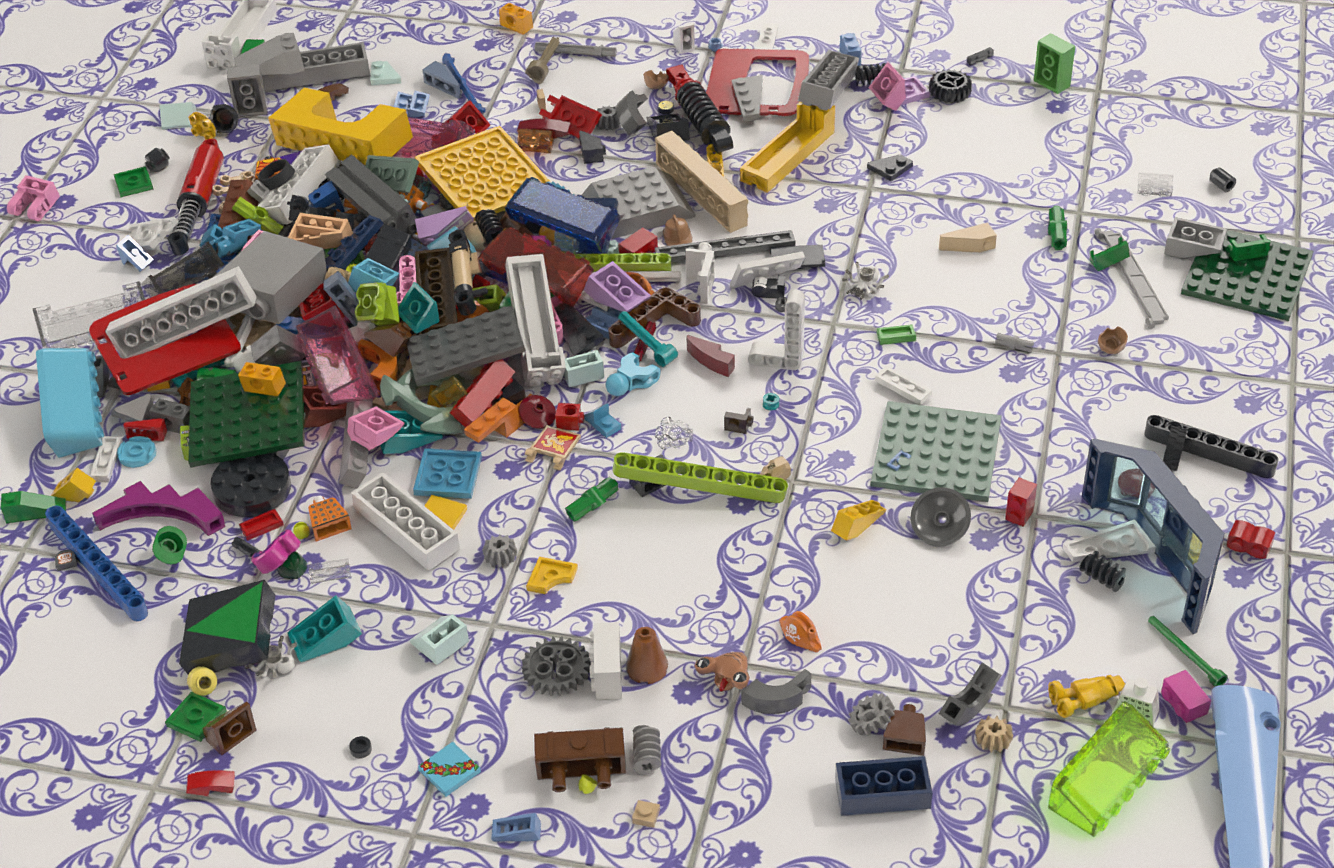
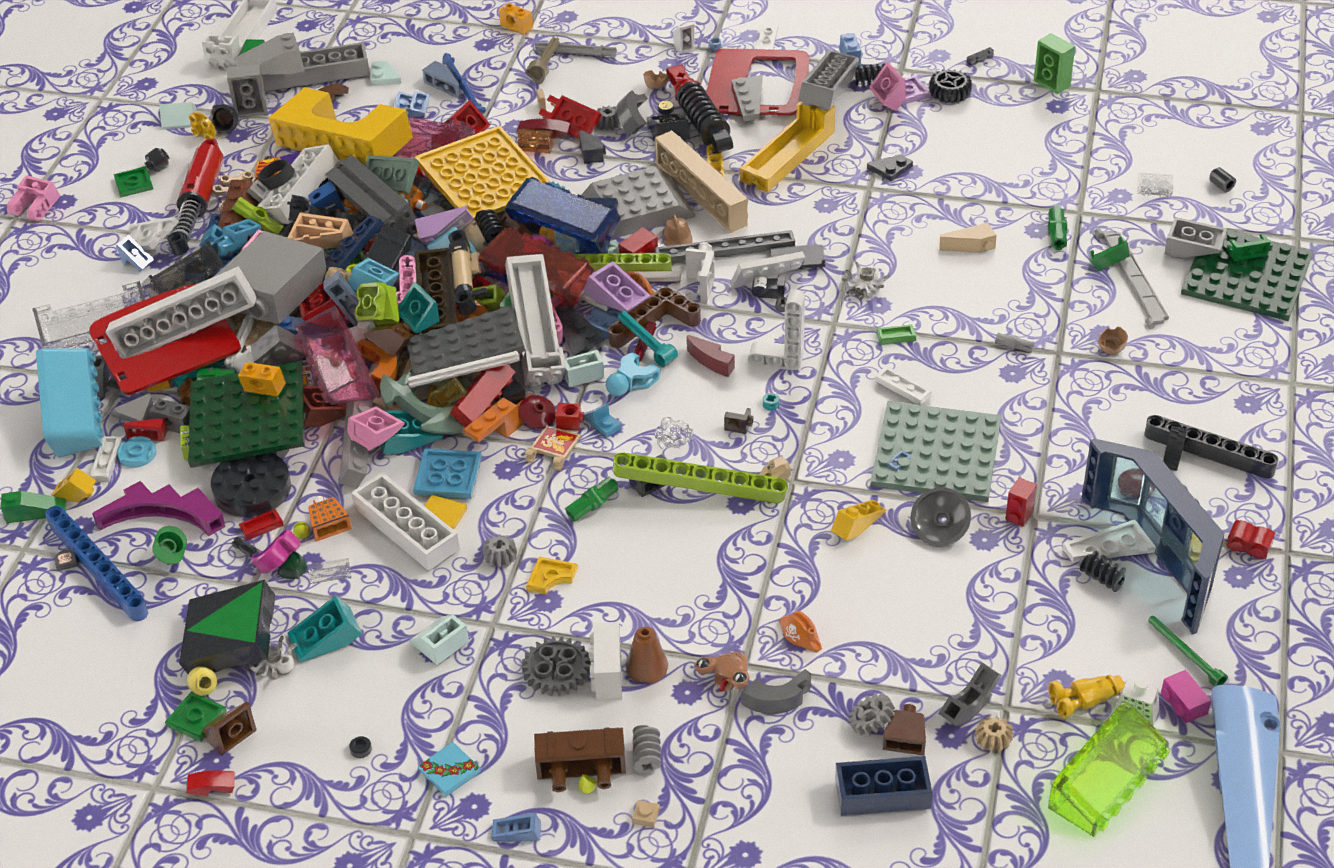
(463, 369): none -> white axle

